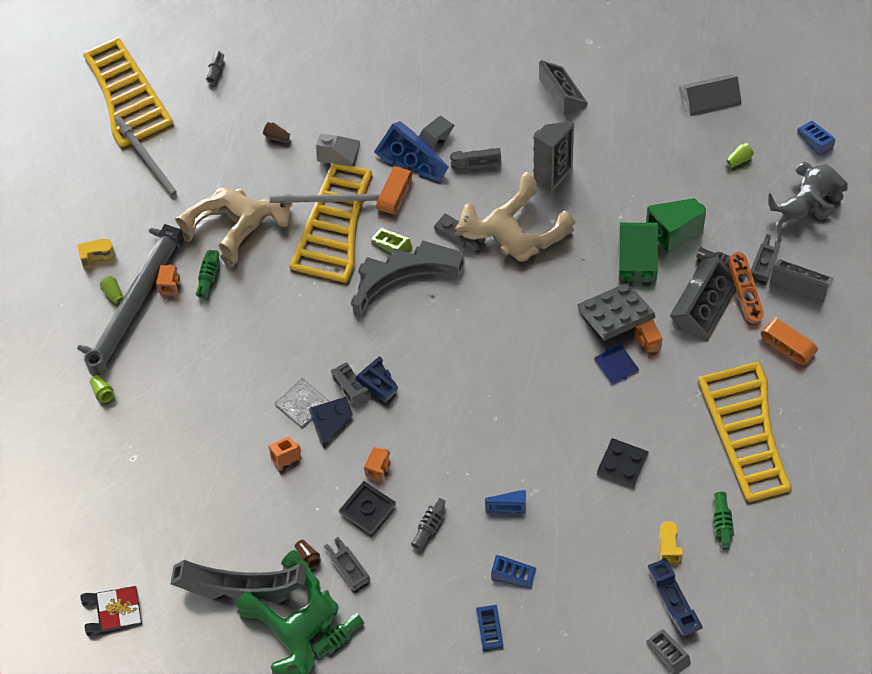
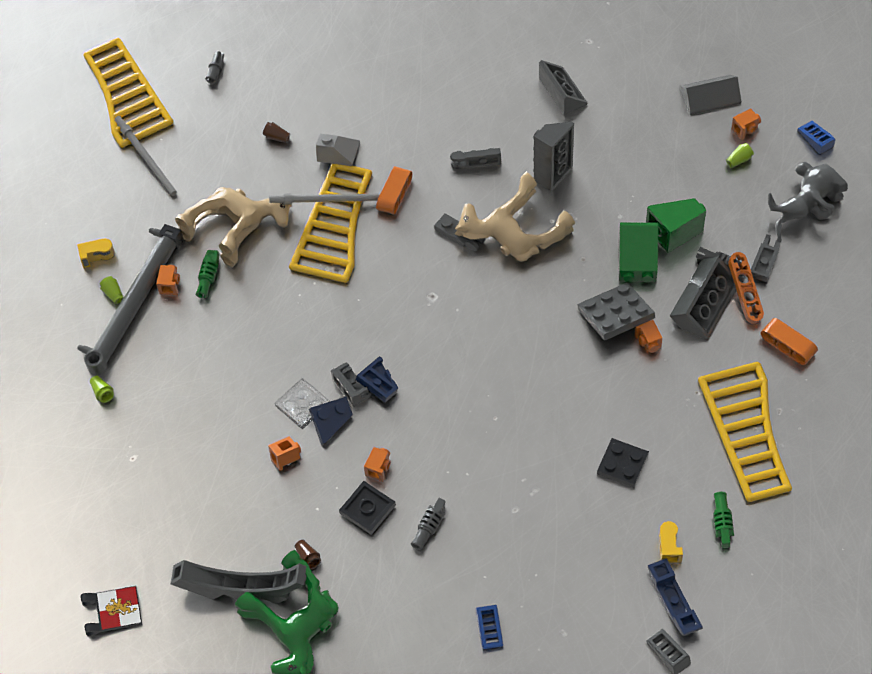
(337, 636): green hinge -> none
(348, 565): dark grey hinge -> none
(403, 243): lime slope -> none
(409, 151): blue wedge -> none
(426, 259): dark grey arch -> none
(436, 130): dark grey slope -> none
(507, 502): blue slope -> none
(511, 578): blue slope -> none
(616, 364): clear blue piece -> none
(745, 123): none -> orange brick
(801, 280): dark grey slope -> none

